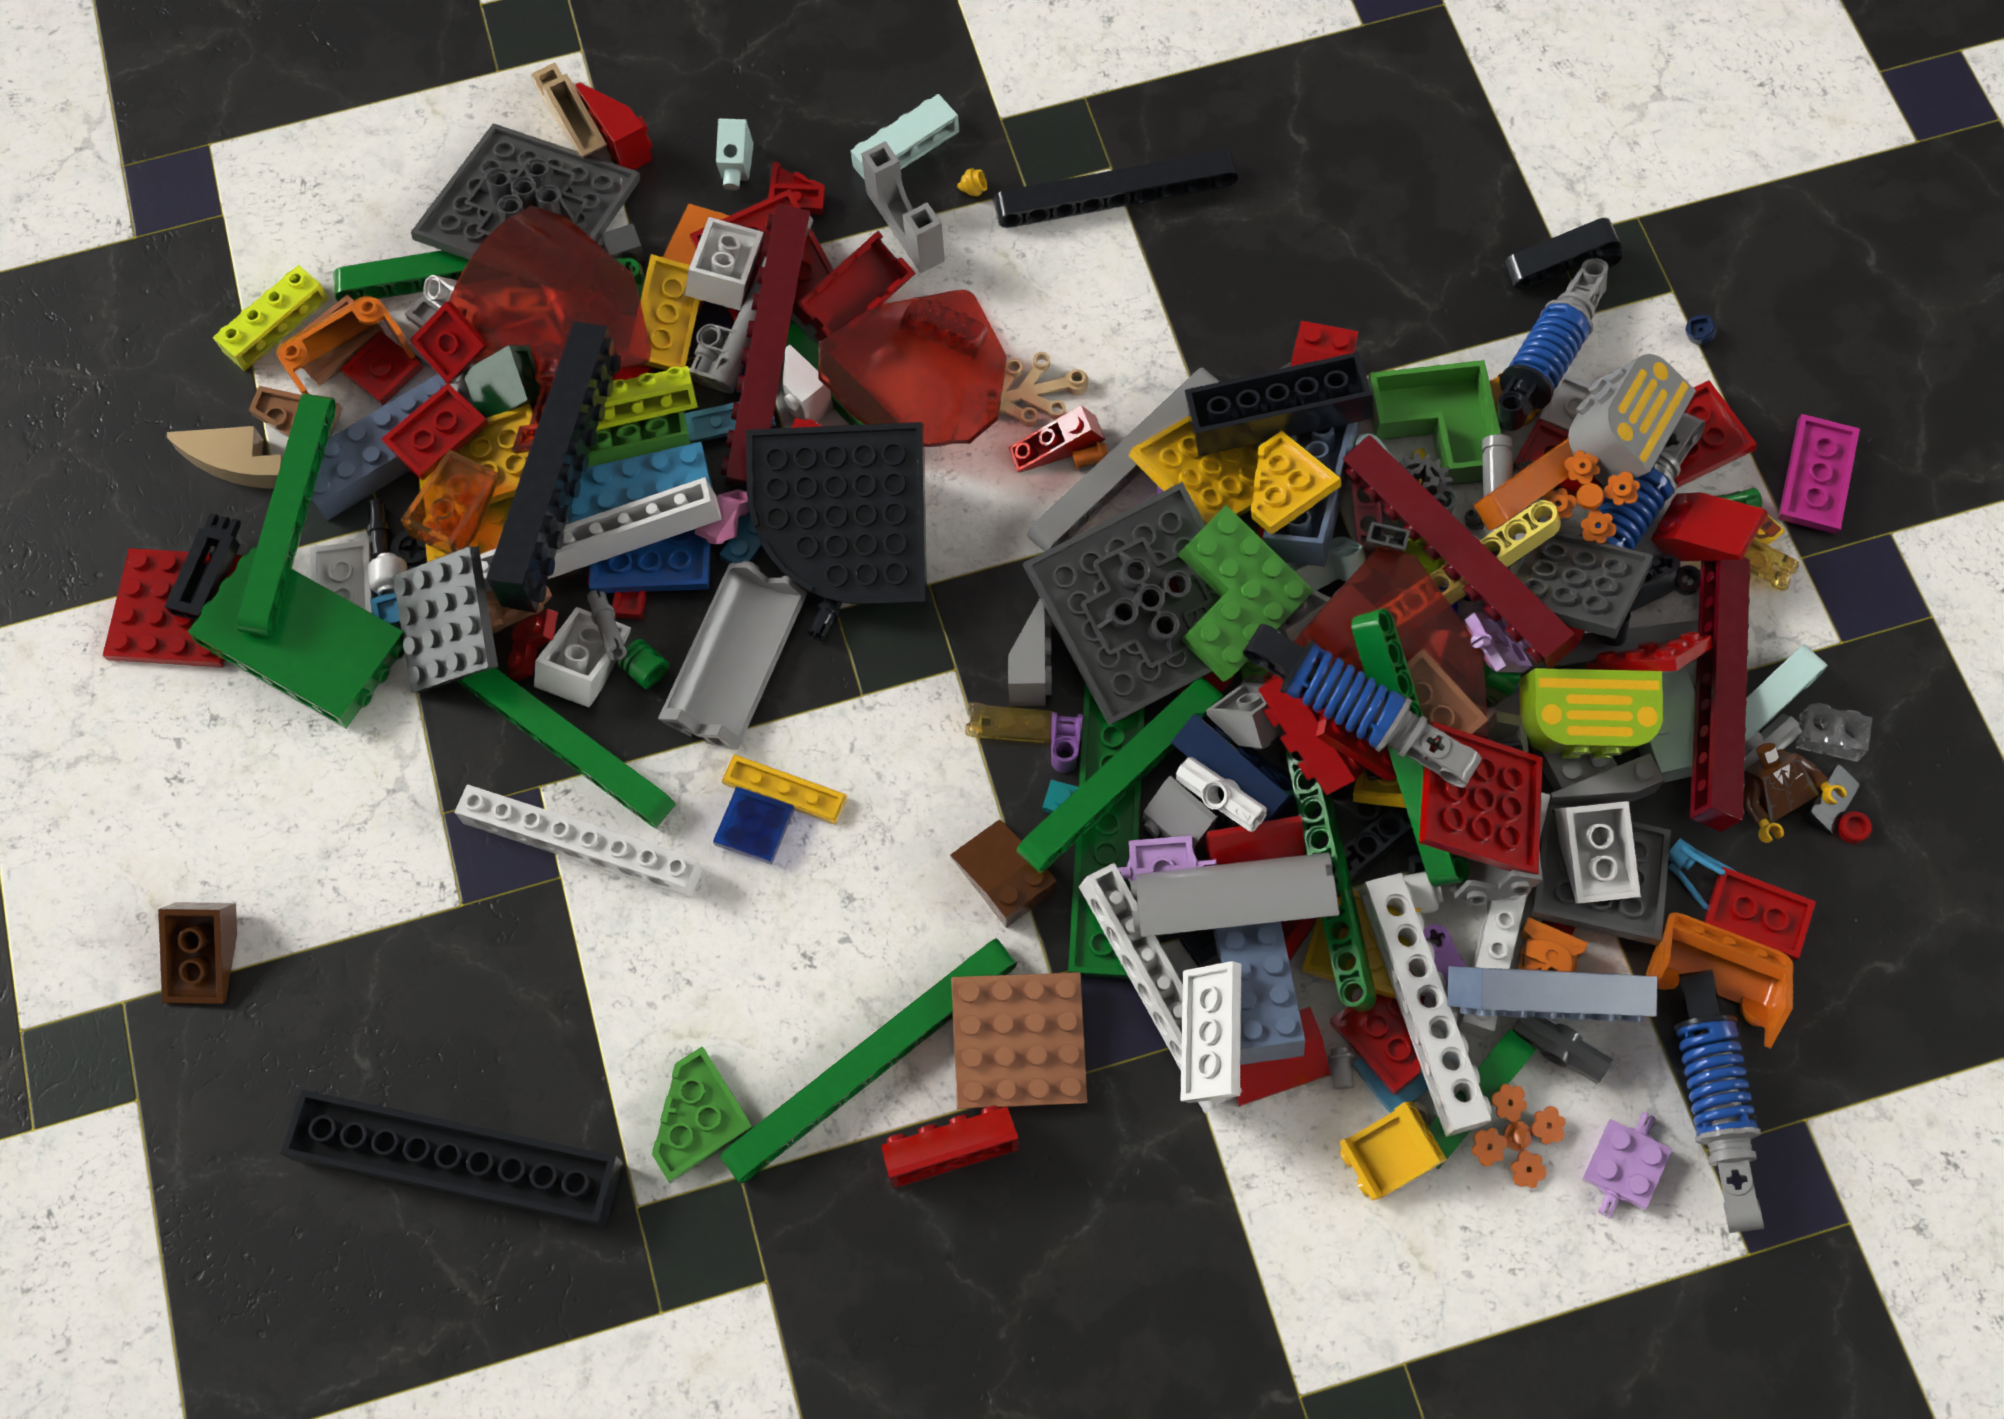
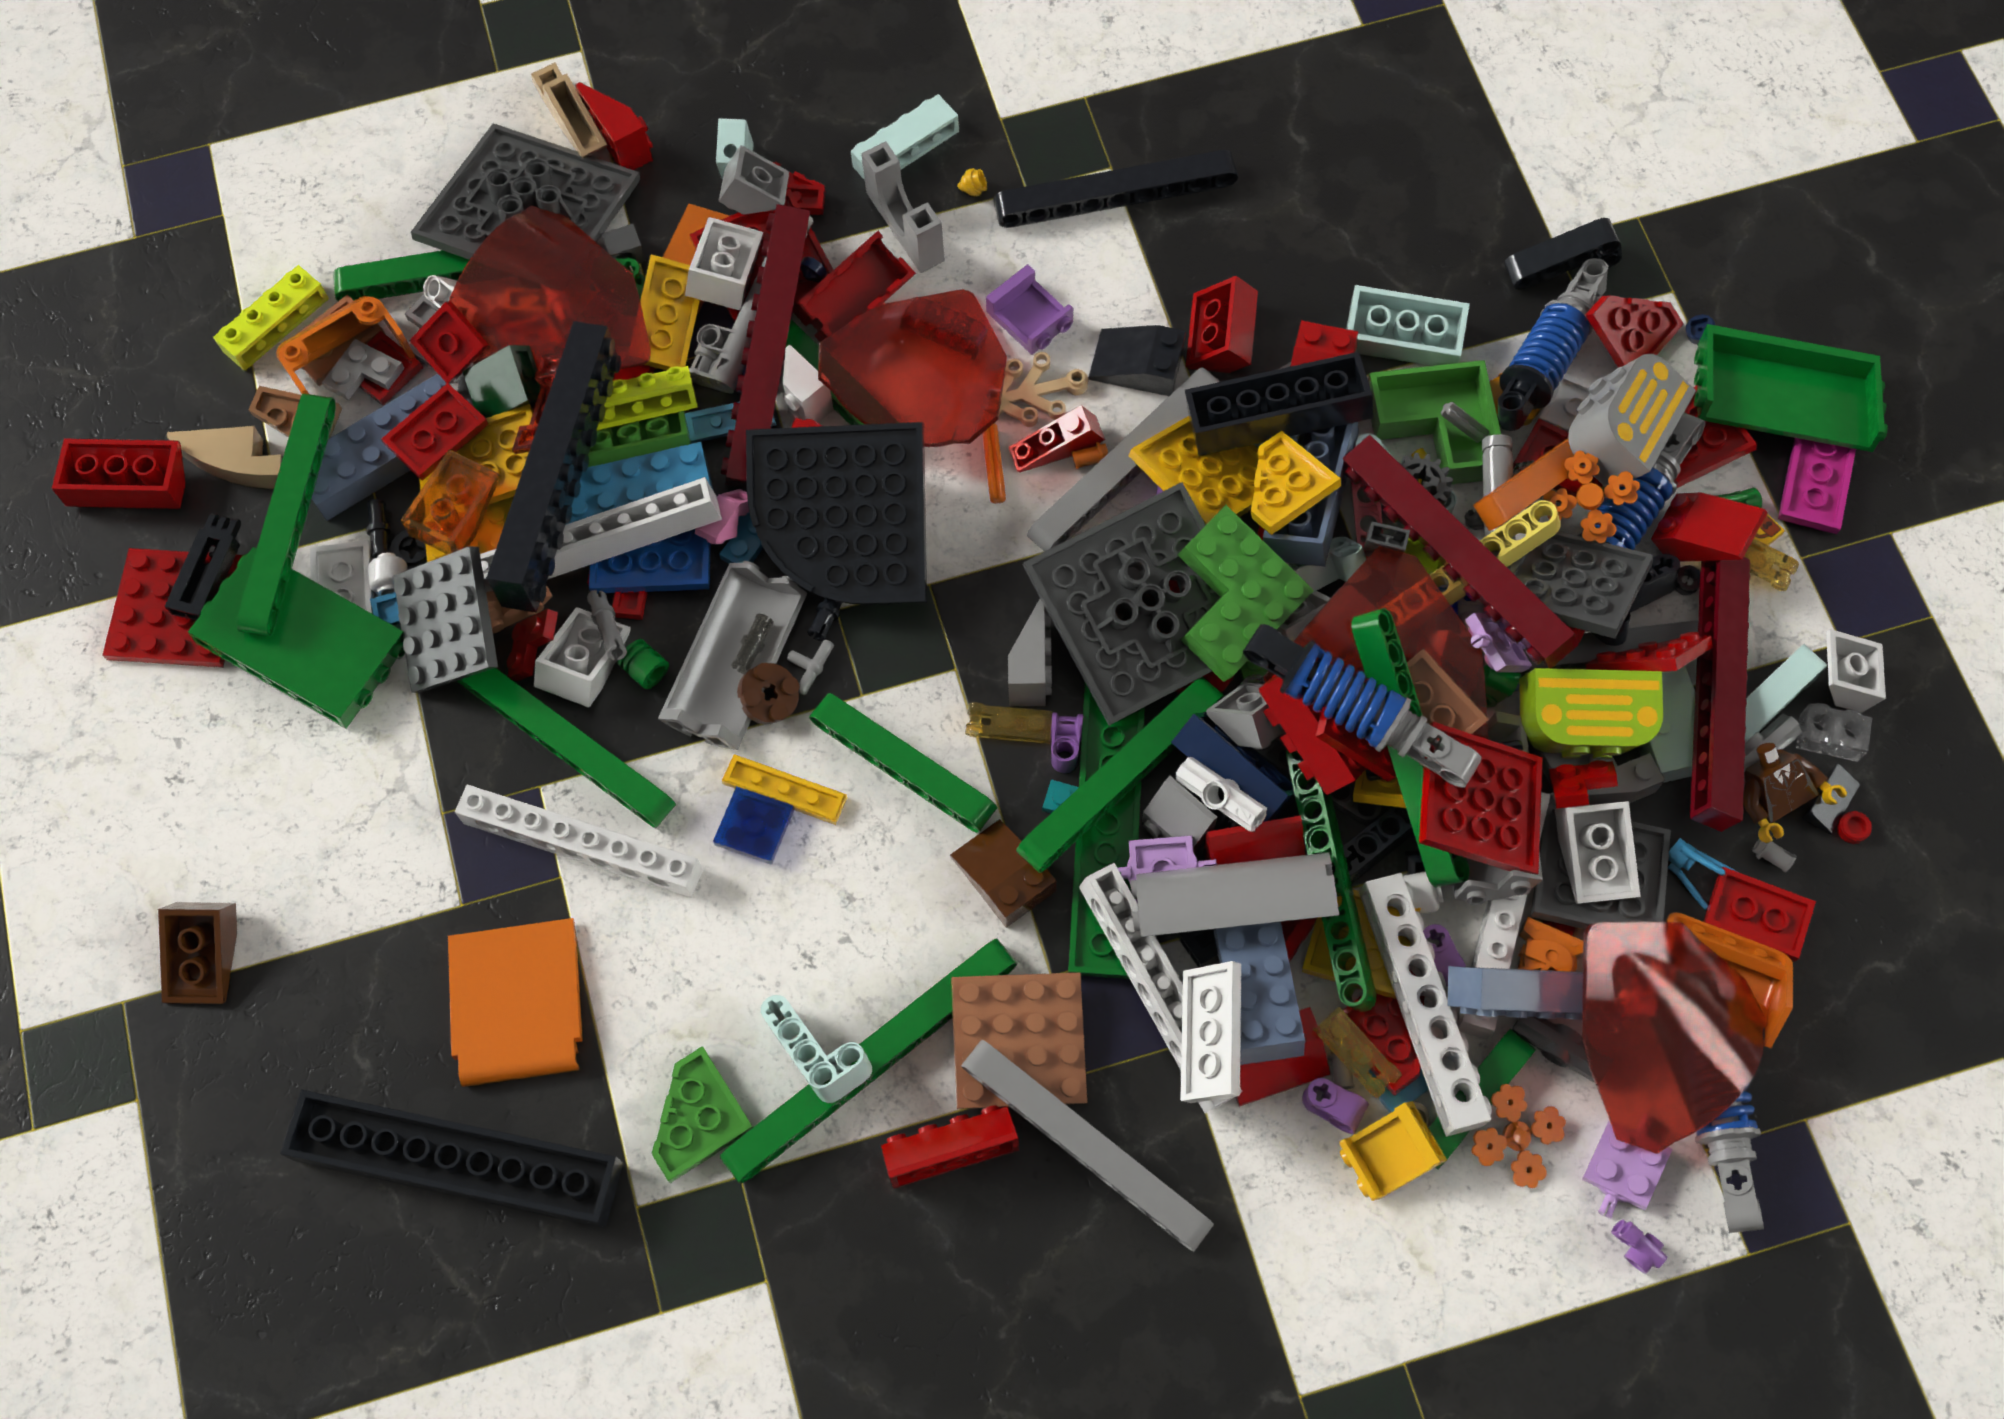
(120, 473): none -> red slope
(361, 363): none -> light grey plate
(515, 1002): none -> orange piece
(752, 183): none -> light grey slope
(752, 643): none -> clear smoke pin
(752, 698): none -> reddish brown plate
(803, 1047): none -> light aqua beam
(812, 269): none -> dark blue tile
(813, 666): none -> light grey piece
(903, 763): none -> green beam
(994, 465): none -> orange axle
(1028, 311): none -> medium lavender panel
(1087, 1145): none -> light grey beam
(1139, 358): none -> black slope
(1222, 326): none -> red slope
(1338, 1105): none -> medium lavender piece
(1356, 1051): none -> clear yellow plate
(1407, 326): none -> light aqua brick
(1464, 422): none -> light grey axle
(1571, 782): none -> red plate
(1633, 326): none -> red plate
(1644, 1250): none -> medium lavender plate
(1665, 1030): none -> clear red windscreen
(1774, 854): none -> light grey pin
(1790, 388): none -> green panel
(1855, 671): none -> white slope

